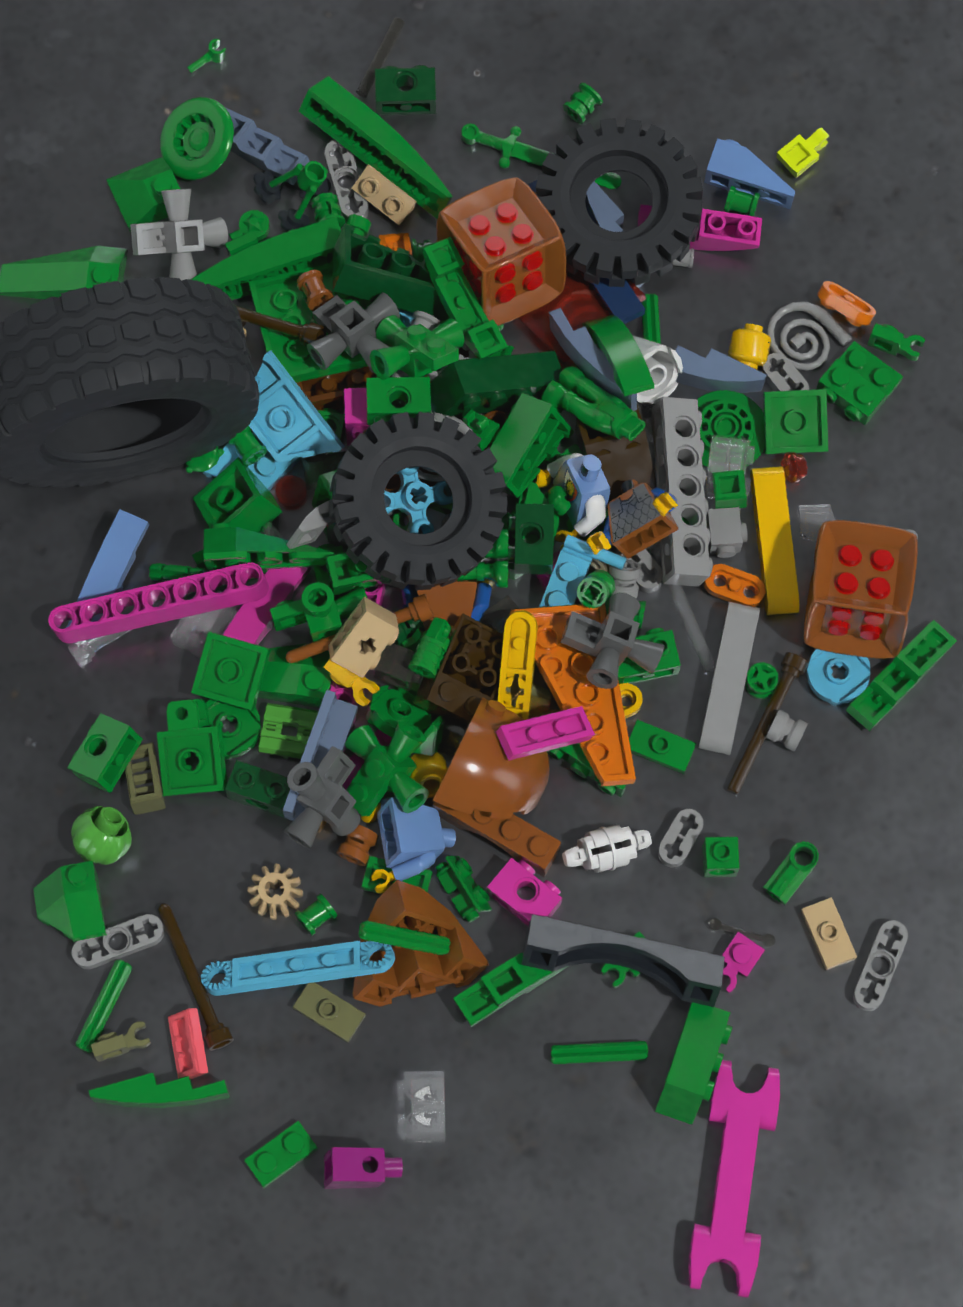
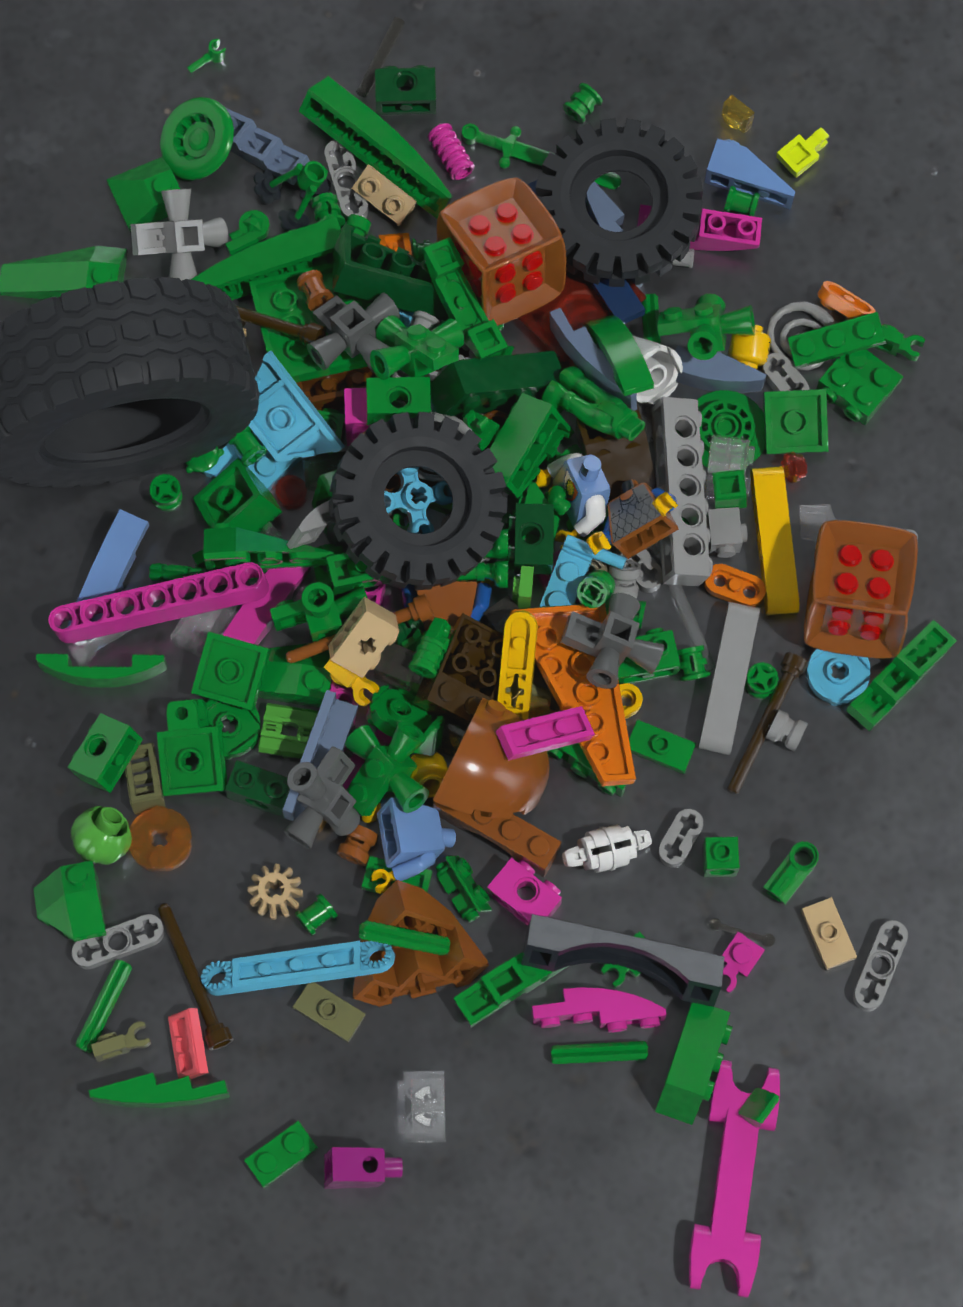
(142, 669): none -> green slope
(158, 821): none -> clear orange plate
(163, 486): none -> green wheel
(451, 151): none -> dark pink piece
(523, 587): none -> bright green plate
(613, 1008): none -> dark pink slope
(698, 660): none -> green bush
(706, 325): none -> green brick
(737, 114): none -> clear yellow plate
(758, 1106): none -> green slope
(836, 340): none -> green plate

